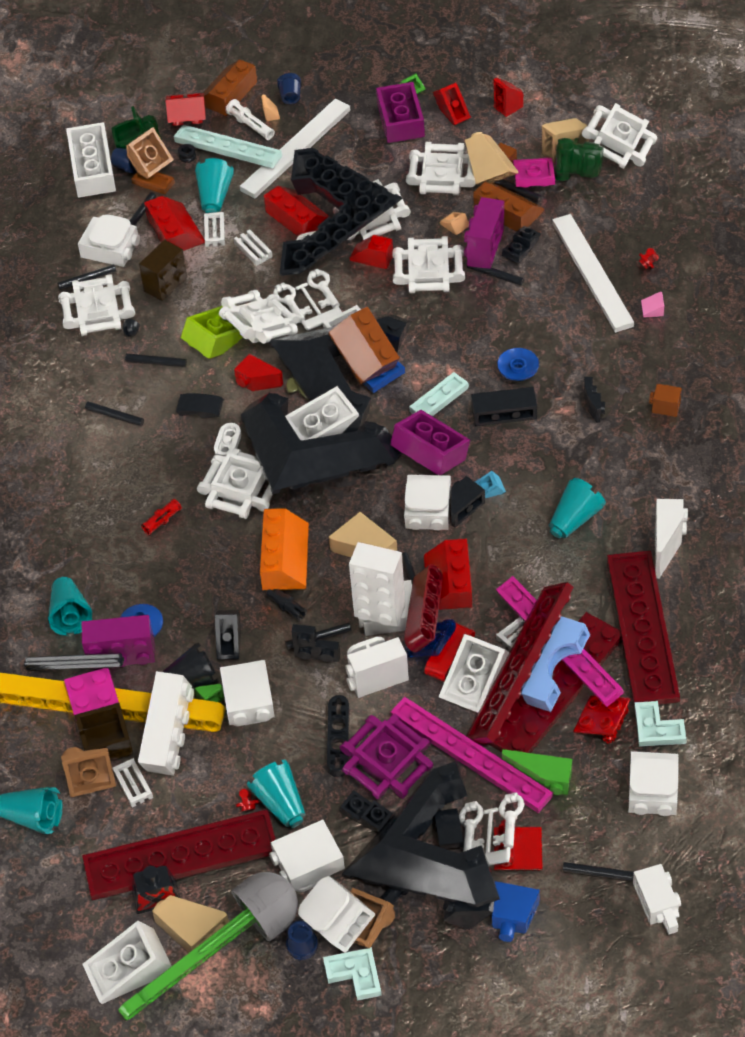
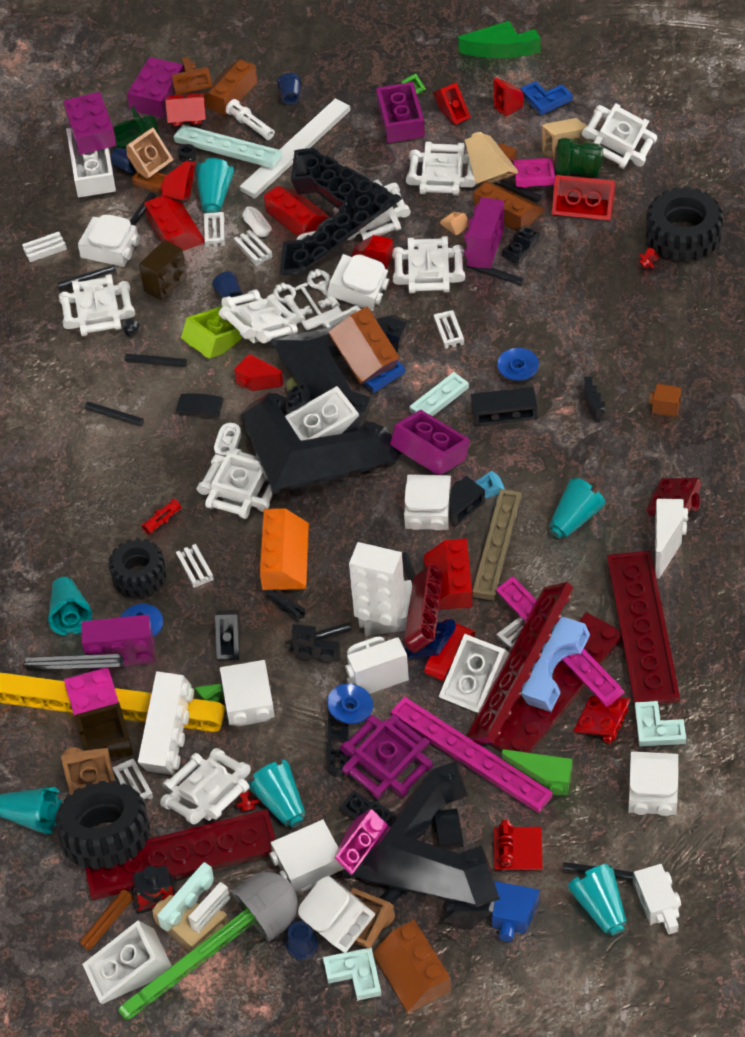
(44, 247): none -> white tile
(89, 123): none -> magenta brick
(106, 920): none -> dark orange axle
(107, 844): none -> black tyre
(137, 581): none -> black tyre
(152, 87): none -> magenta brick
(179, 181): none -> red slope
(186, 897): none -> light aqua plate
(188, 553): none -> white tile
(191, 78): none -> dark orange bracket
(195, 667): black cone -> none
(207, 788): none -> white brick
(209, 907): none -> white tile
(226, 285): none -> dark blue piece
(256, 221): none -> white plate
(270, 109): light nougat slope -> none
(297, 397): none -> black slope
(350, 696): none -> blue dish
(359, 281): none -> white brick
(359, 840): none -> dark pink slope
(360, 530): tan slope -> none
(412, 967): none -> dark orange slope
(452, 341): none -> white tile
(497, 544): none -> dark tan plate
(499, 42): none -> green slope
(507, 839): white piece -> none
(543, 100): none -> blue plate
(583, 197): none -> red slope
(593, 273): white tile -> none
(600, 898): none -> teal cone
(653, 305): bright pink slope -> none
(677, 489): none -> dark red plate
(684, 242): none -> black tyre

